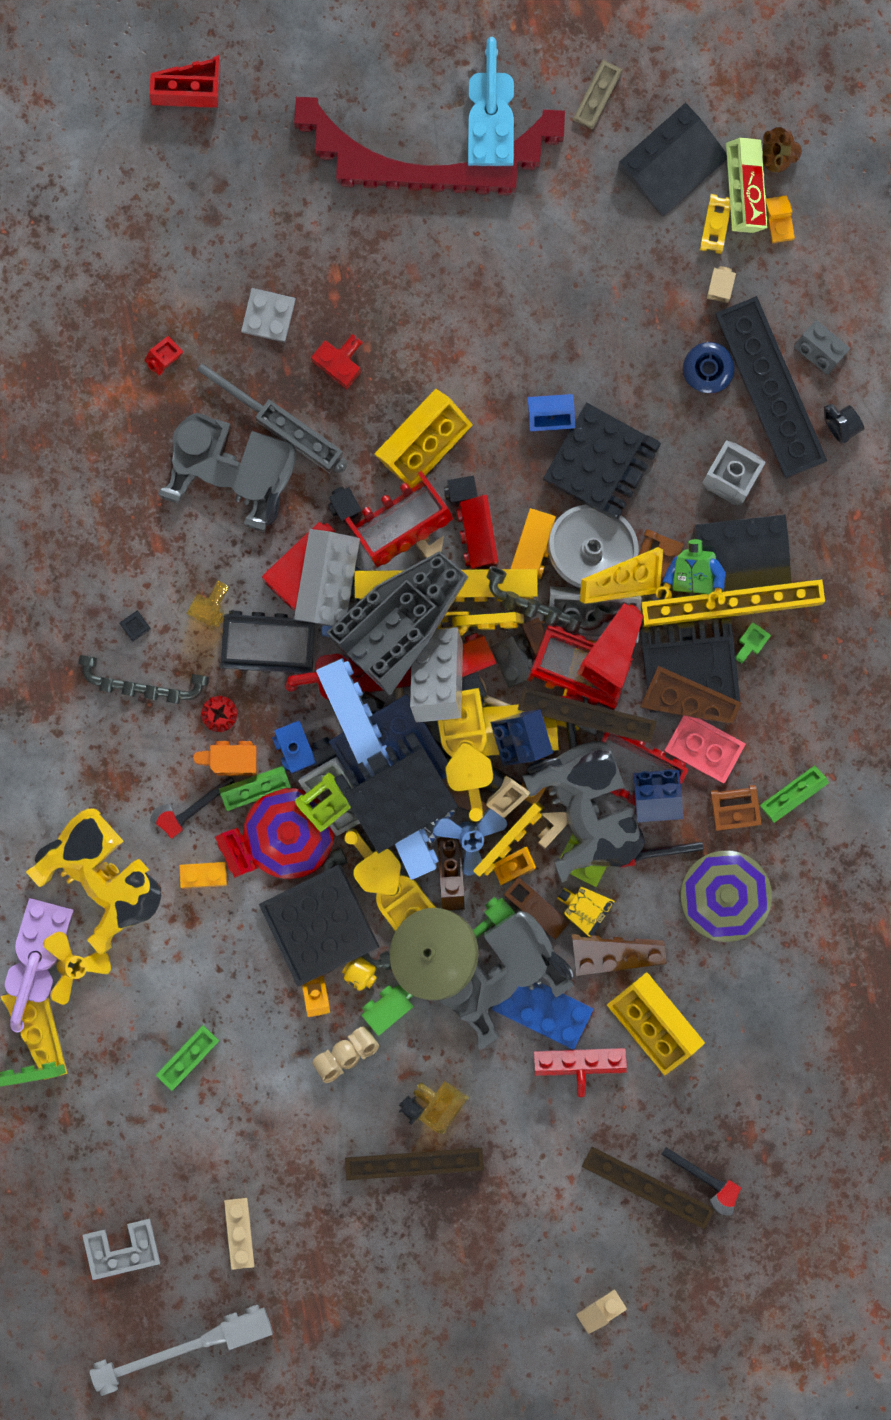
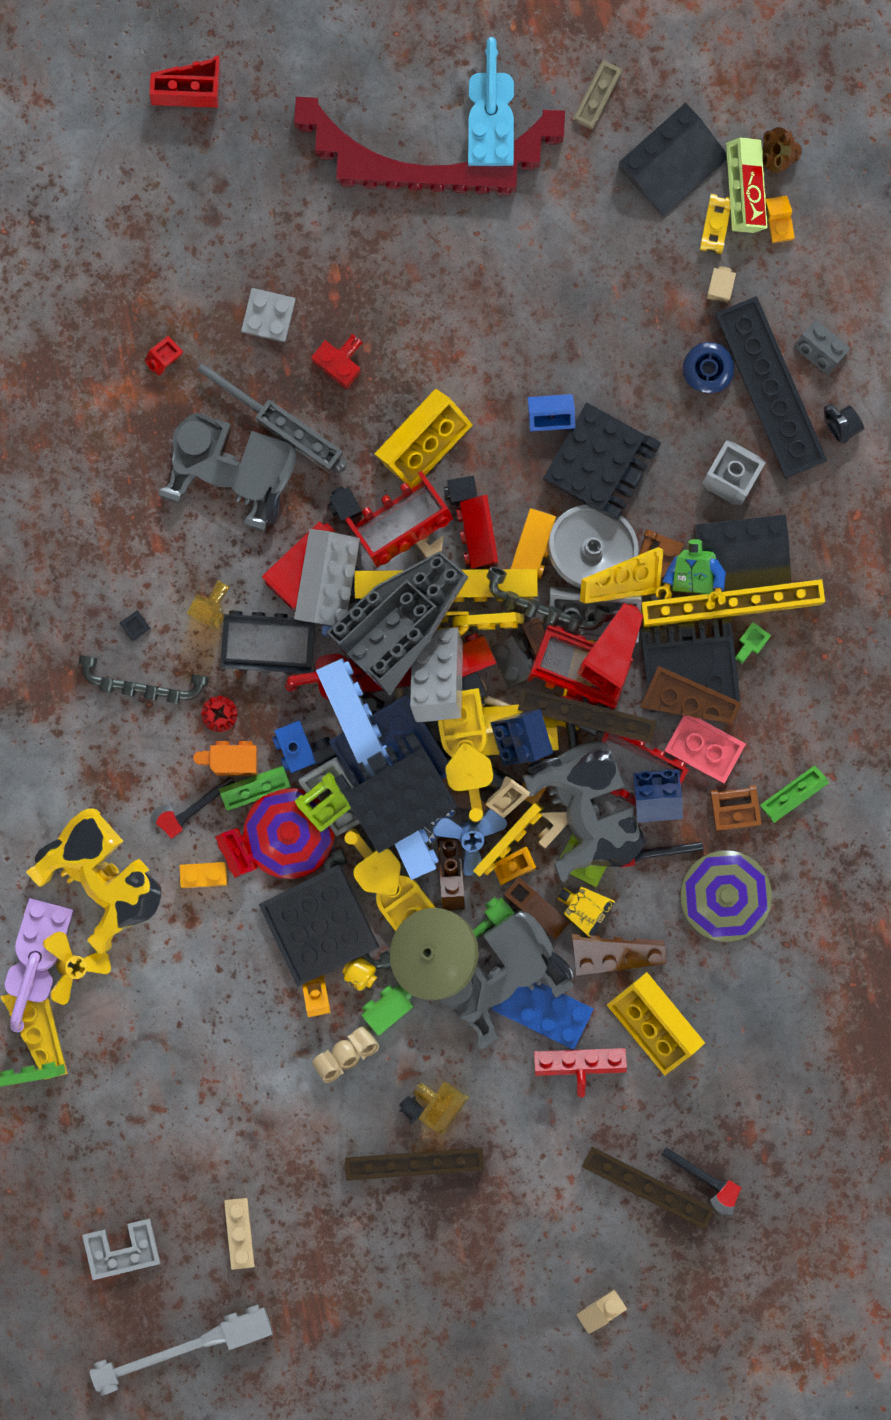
(187, 1058): bright green plate -> none

